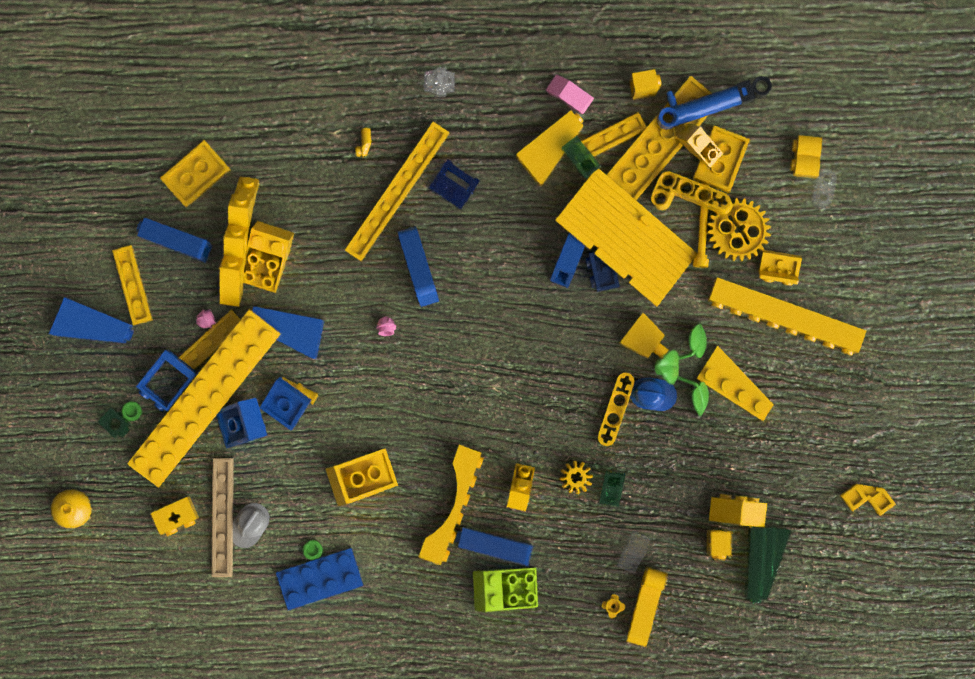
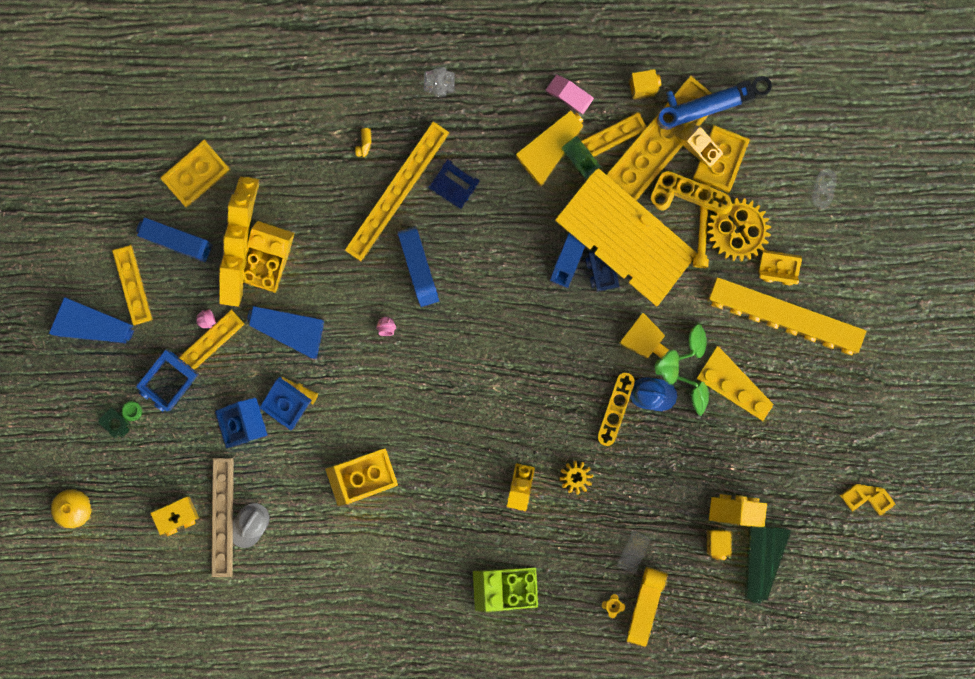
(204, 398): yellow plate -> none
(312, 549): bright green tile -> none
(319, 579): blue plate -> none
(436, 544): yellow arch -> none
(494, 545): blue slope -> none
(612, 488): clear green slope -> none
(807, 156): yellow brick -> none

